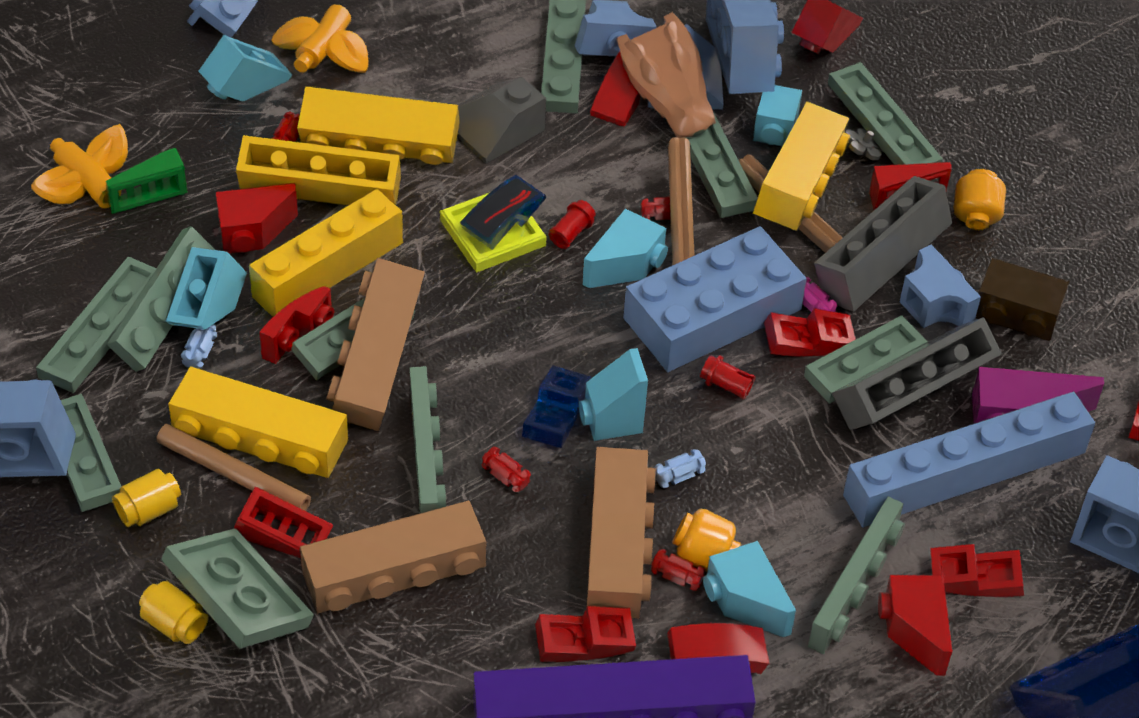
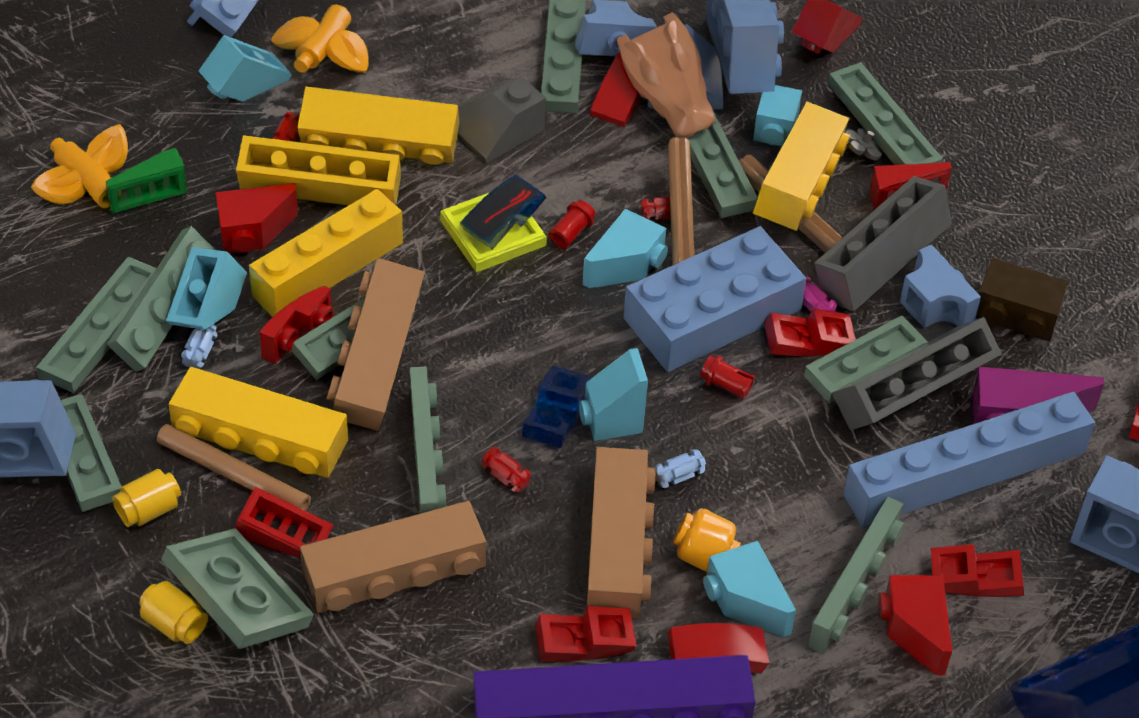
(678, 569): red piece -> none
(979, 199): light orange head -> none

